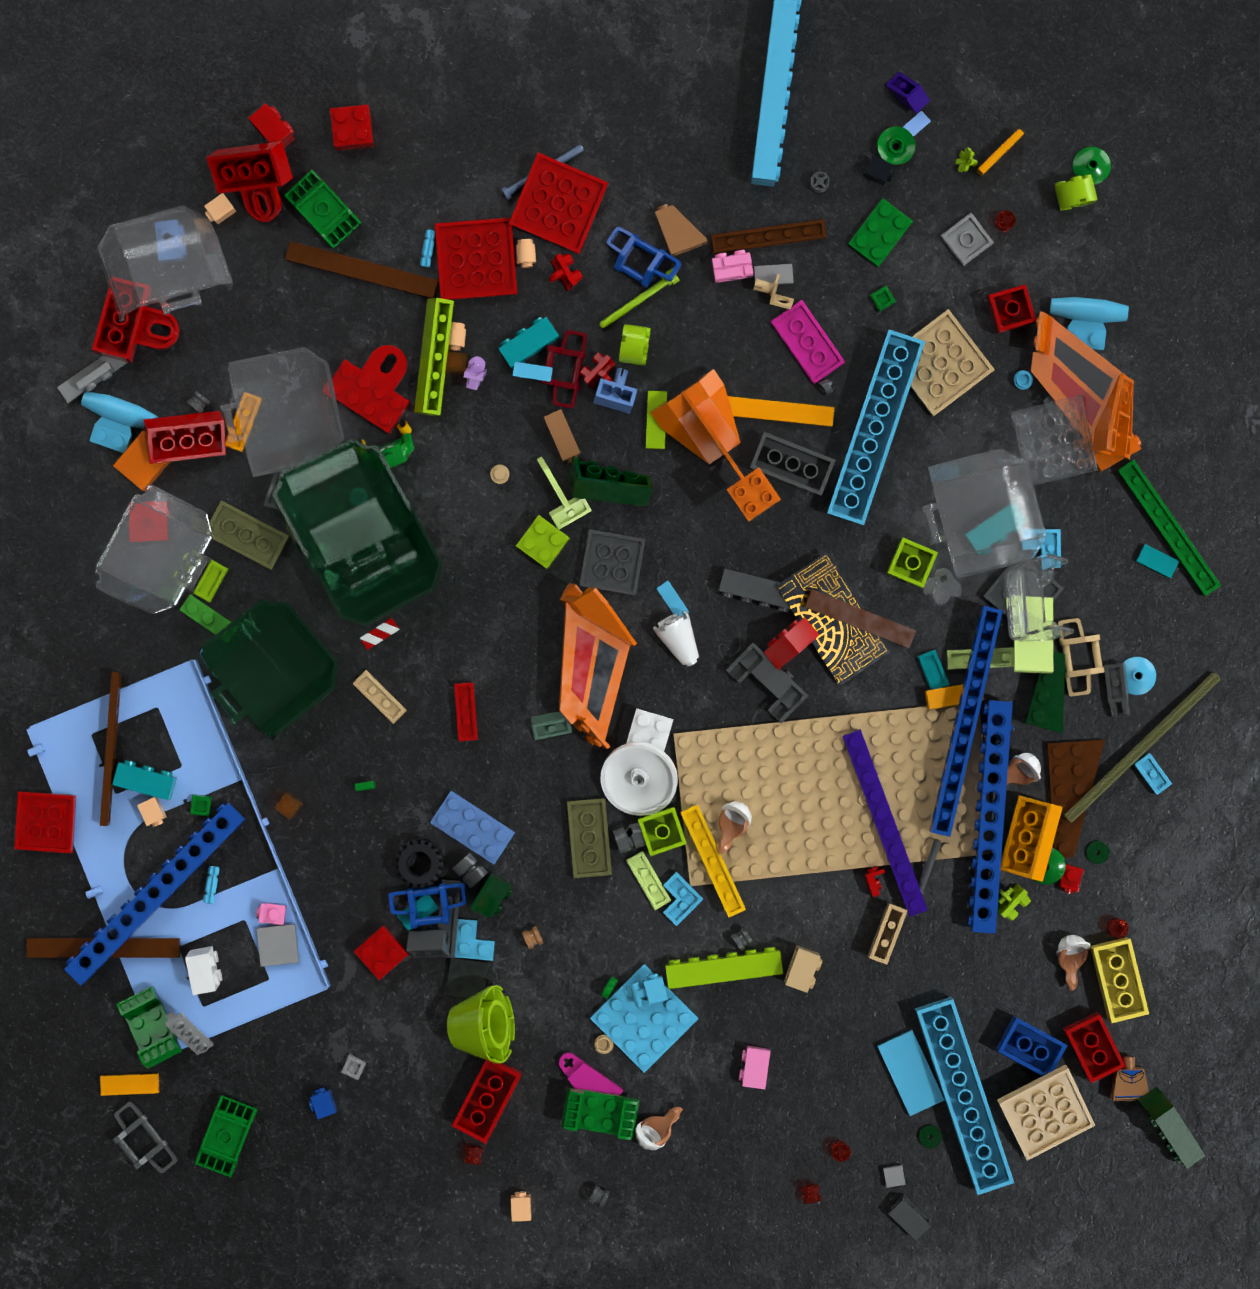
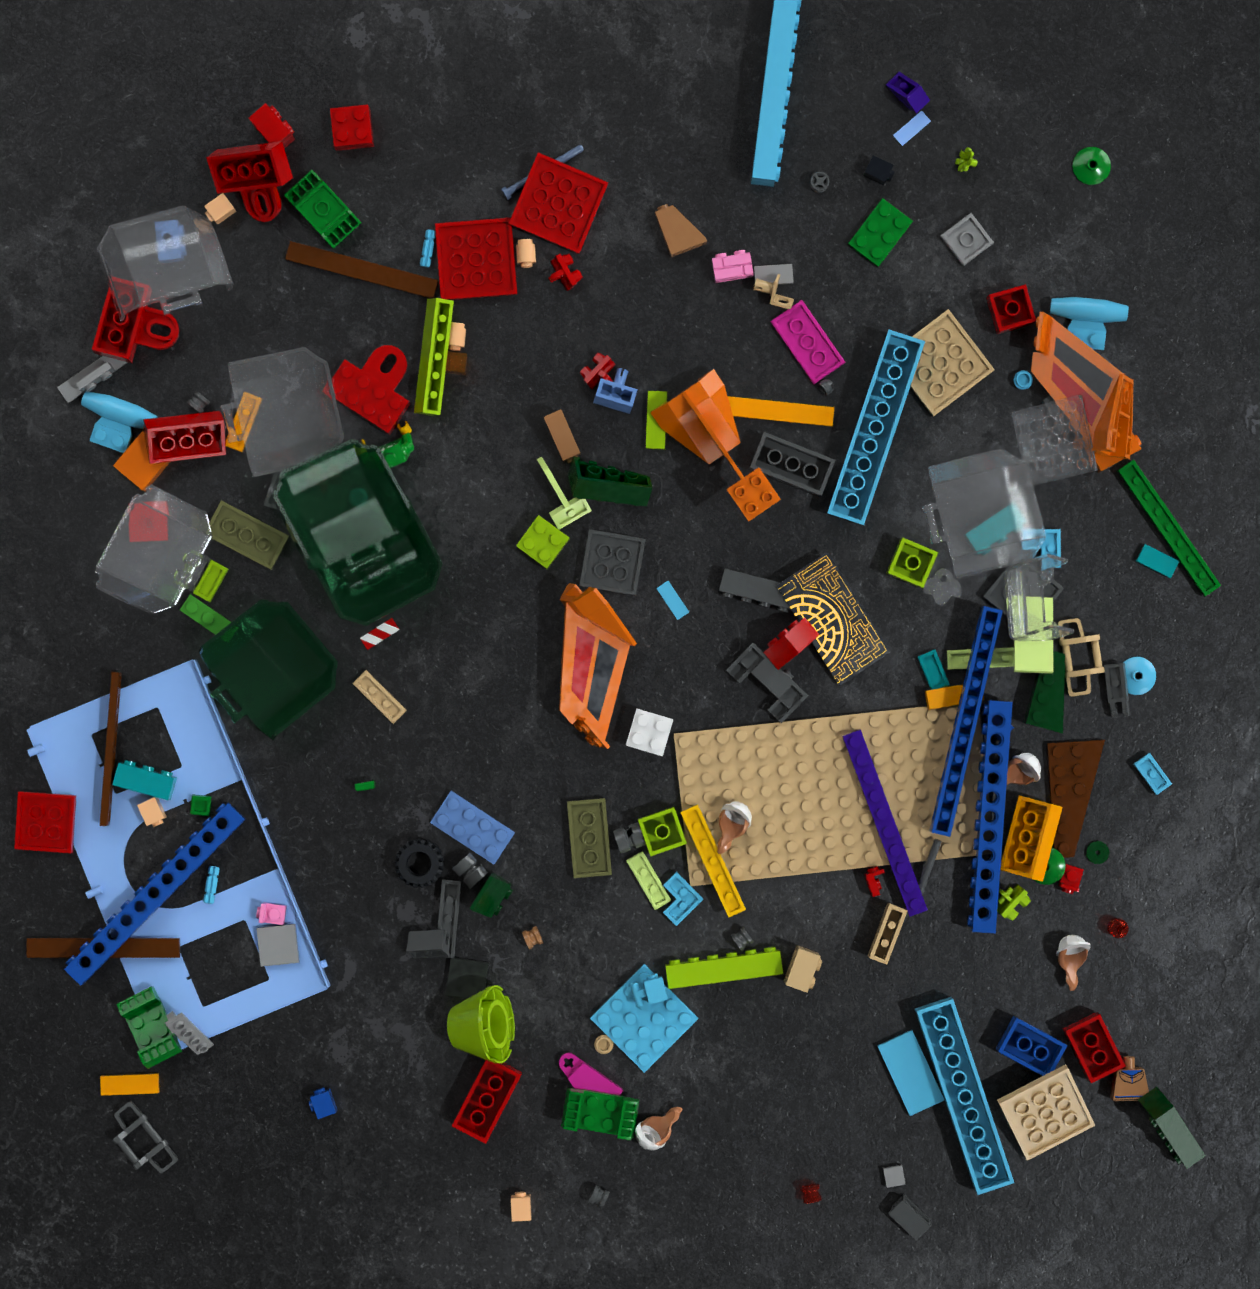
(203, 970): white brick -> none
(226, 1136): green plate -> none
(288, 805): clear orange brick -> none
(353, 1067): light grey tile -> none
(381, 952): red brick -> none
(413, 893): blue bar -> none
(425, 907): teal tile -> none
(466, 711): red plate -> none
(468, 946): medium azure plate -> none
(473, 1155): clear red wheel -> none
(475, 372): lavender hips -> none
(499, 474): tan plate -> none
(528, 341): teal brick -> none
(532, 371): medium azure sticker -> none
(550, 725): sand green slope -> none
(574, 385): dark red bar -> none
(609, 988): green tile -> none
(634, 344): lime brick -> none
(637, 300): lime piece -> none
(639, 778): white dish -> none
(652, 269): blue bar -> none
(678, 637): white cone -> none
(755, 1067): bright pink brick -> none
(768, 236): reddish brown tile -> none
(841, 1154): clear red wheel -> none
(859, 618): reddish brown tile -> none
(882, 298): green tile -> none
(898, 136): green dish -> none
(936, 1136): dark green wheel -> none
(1000, 152): light orange tile -> none
(1007, 218): clear red wheel -> none
(1075, 193): lime brick -> none
(1119, 980): light yellow brick -> none
(1142, 747): olive axle -> none

